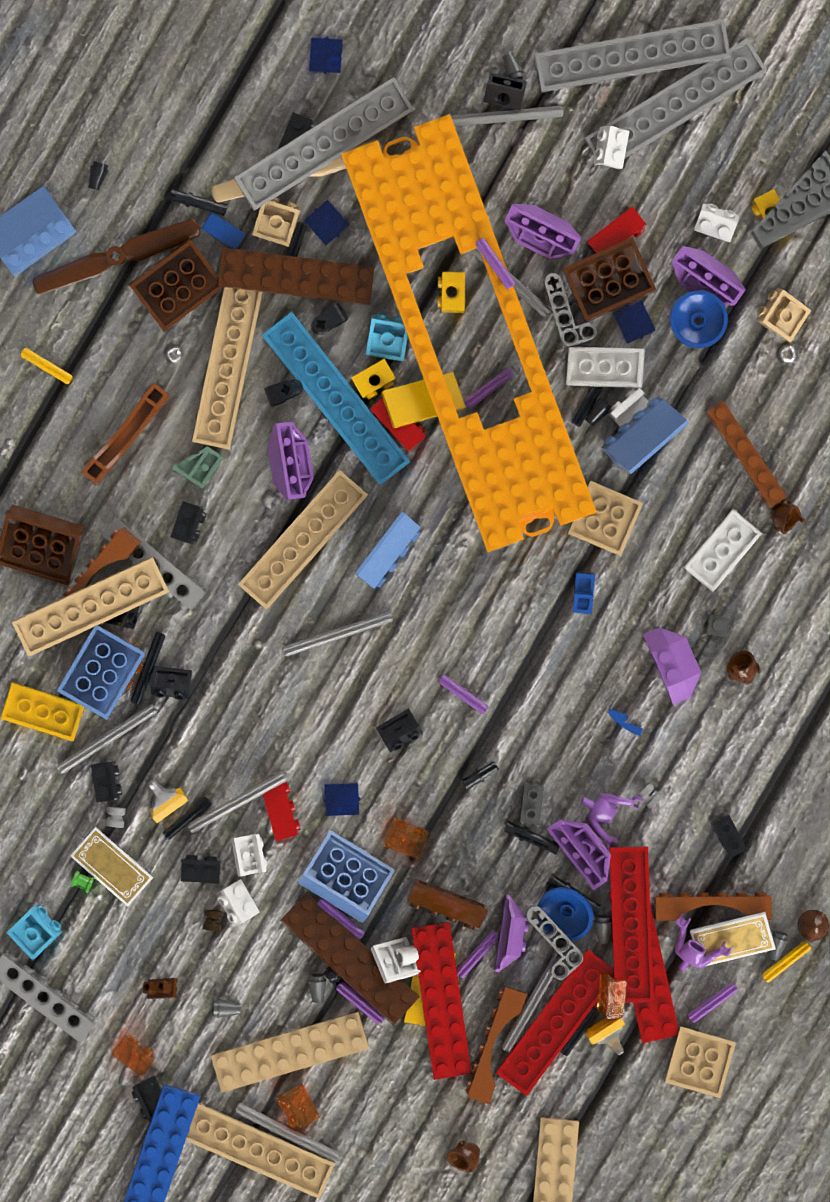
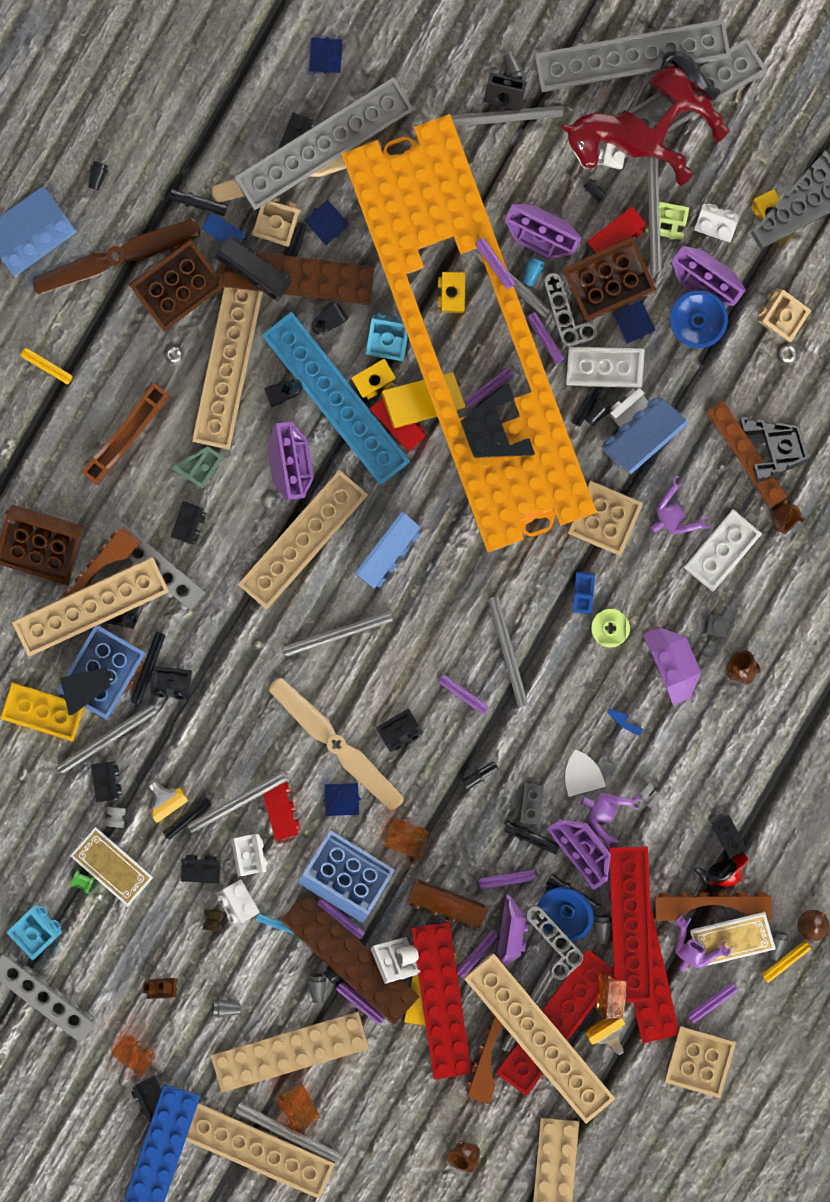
(84, 688): none -> black slope
(252, 268): none -> black slope
(272, 922): none -> dark azure bar
(321, 729): none -> tan piece
(486, 431): none -> black wing
(507, 879): none -> medium lavender axle
(508, 651): none -> light grey axle
(532, 271): none -> dark azure cone
(539, 1038): none -> tan plate
(545, 338): none -> medium lavender axle
(582, 774): none -> white sticker
(594, 190): none -> black pin
(603, 619): none -> yellowish green plate
(634, 136): none -> dark red animal
(654, 218): none -> light grey axle
(672, 516): none -> medium lavender piece
(673, 215): none -> yellowish green plate
(724, 873): none -> hair
(784, 446): none -> wing

